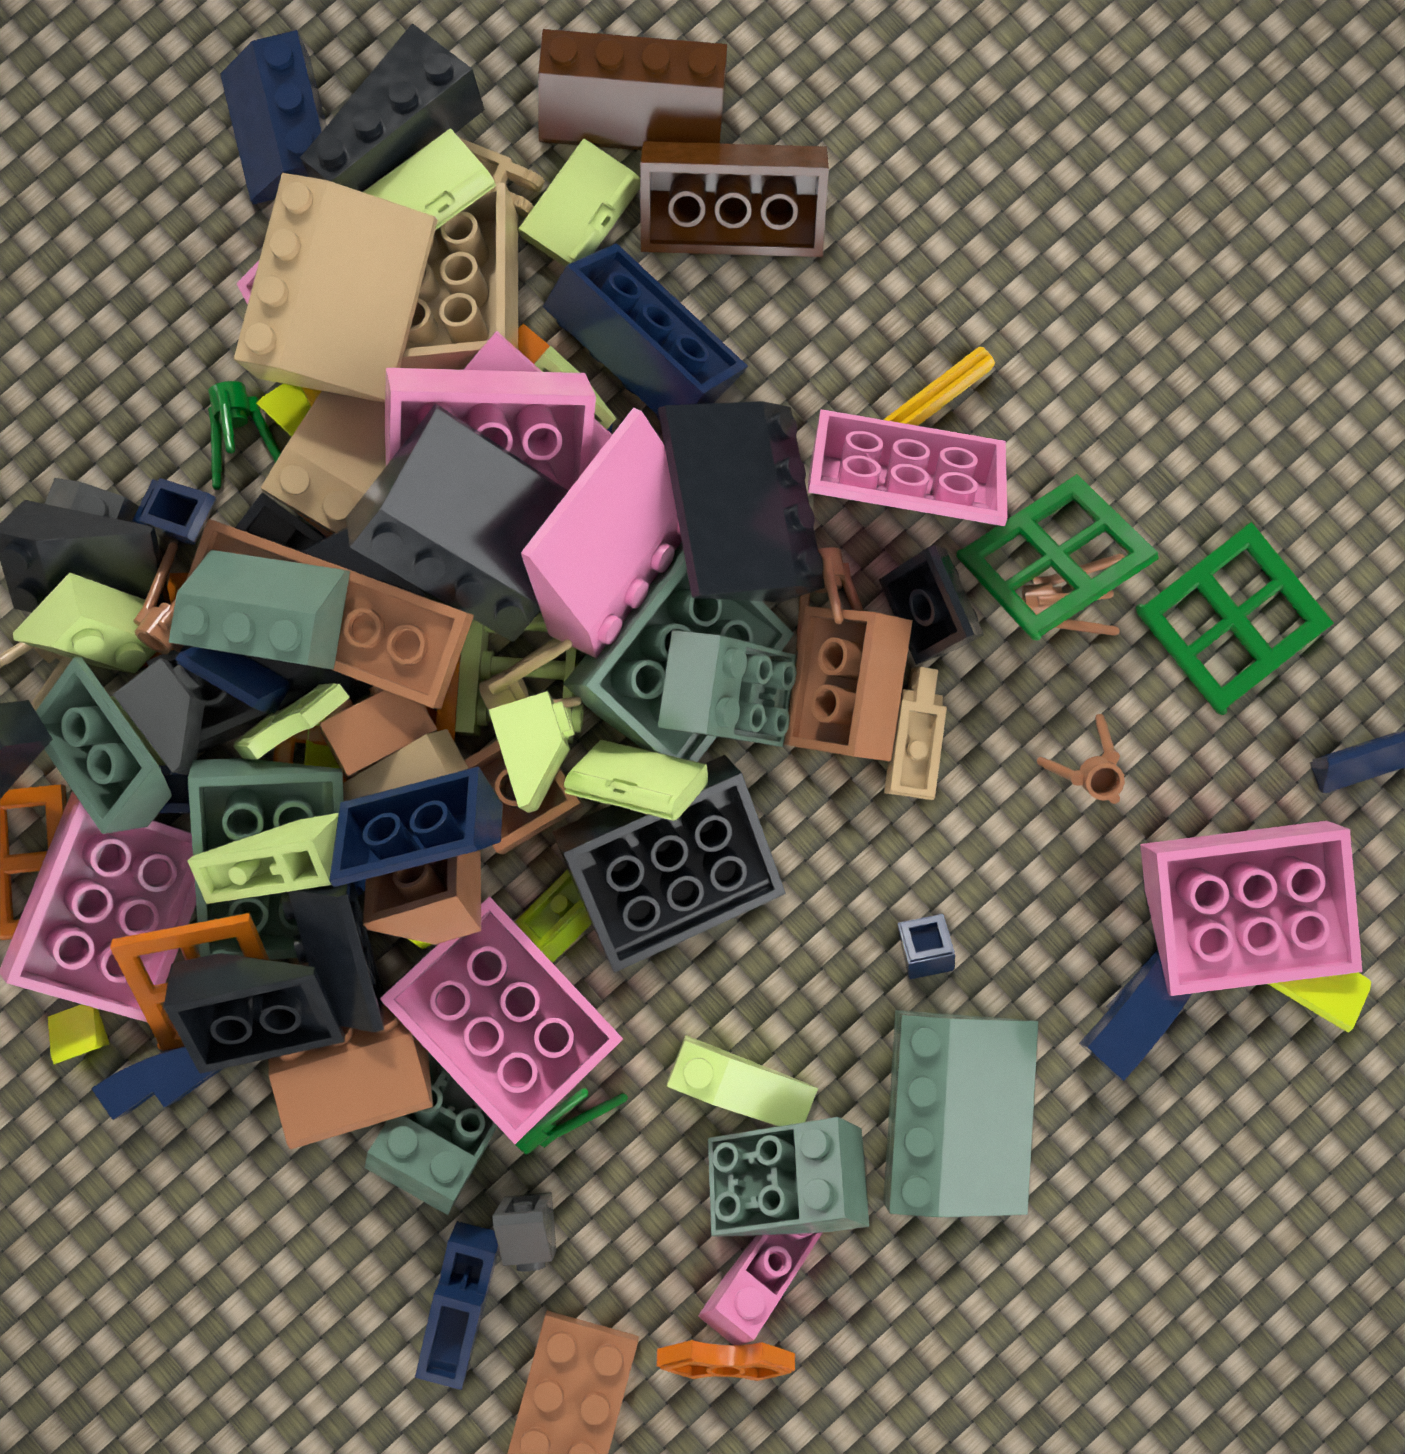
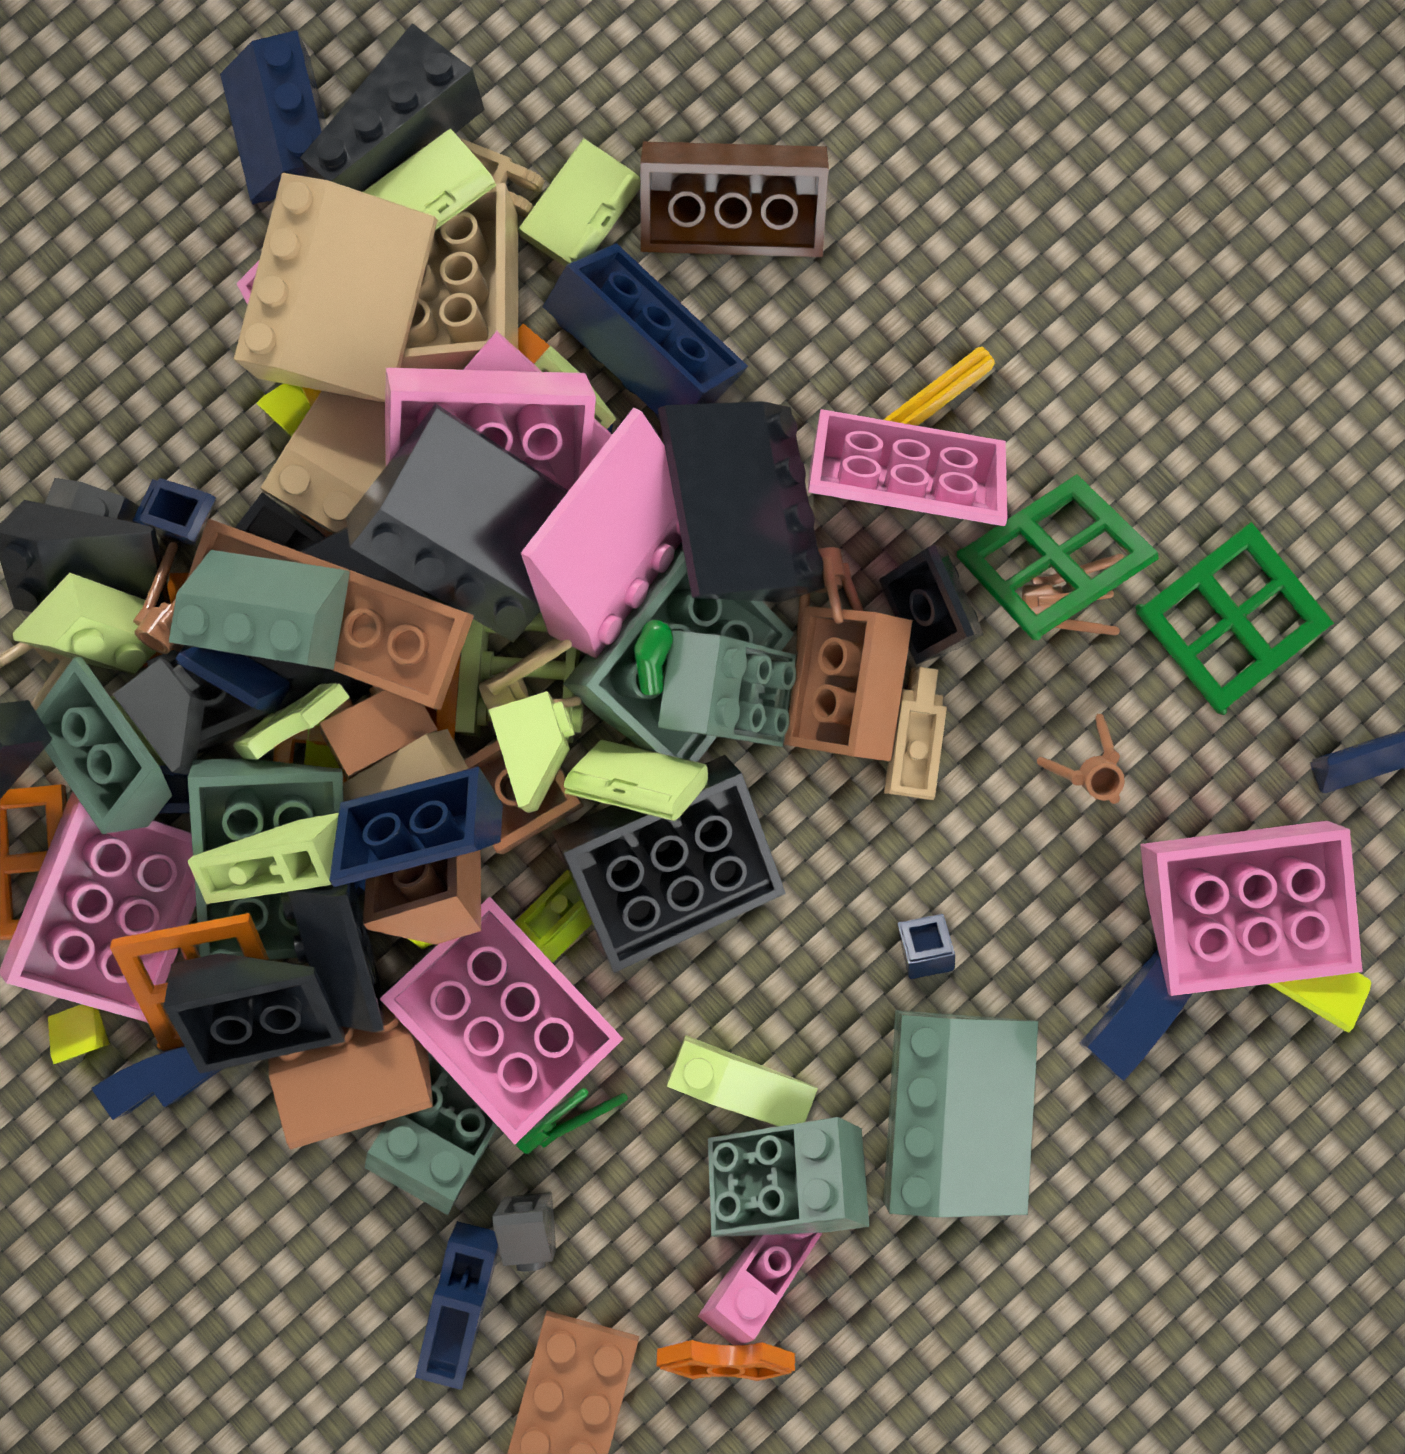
(230, 410): green plant -> none
(629, 90): reddish brown slope -> none
(650, 655): none -> green arm

